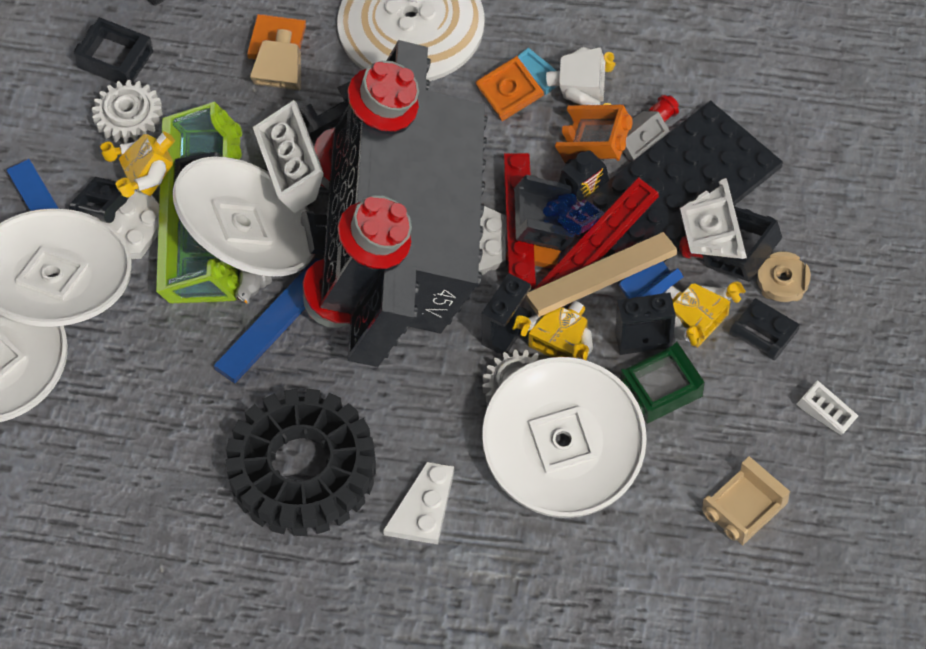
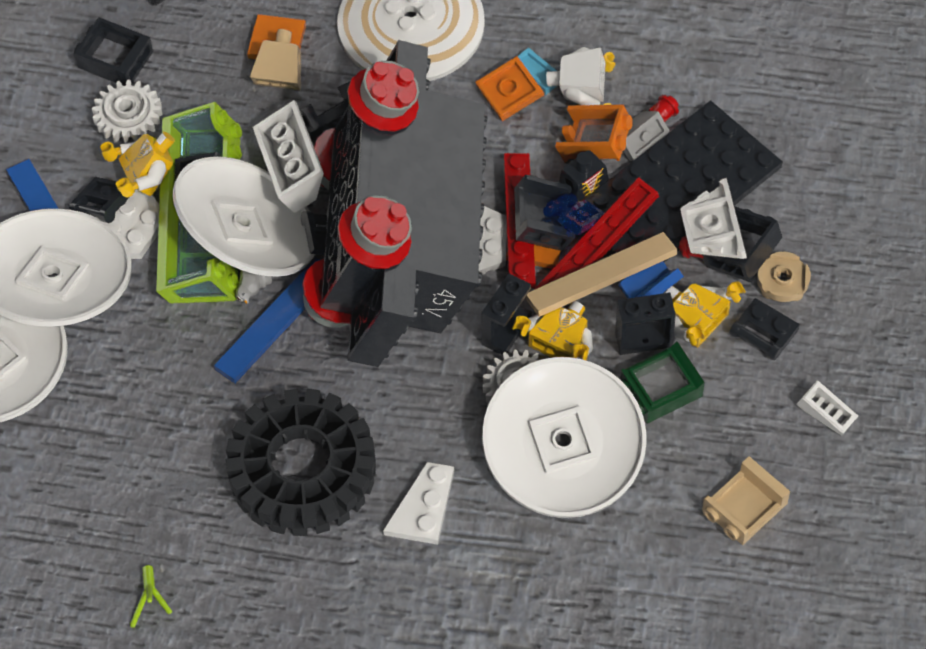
(149, 589): none -> lime plant

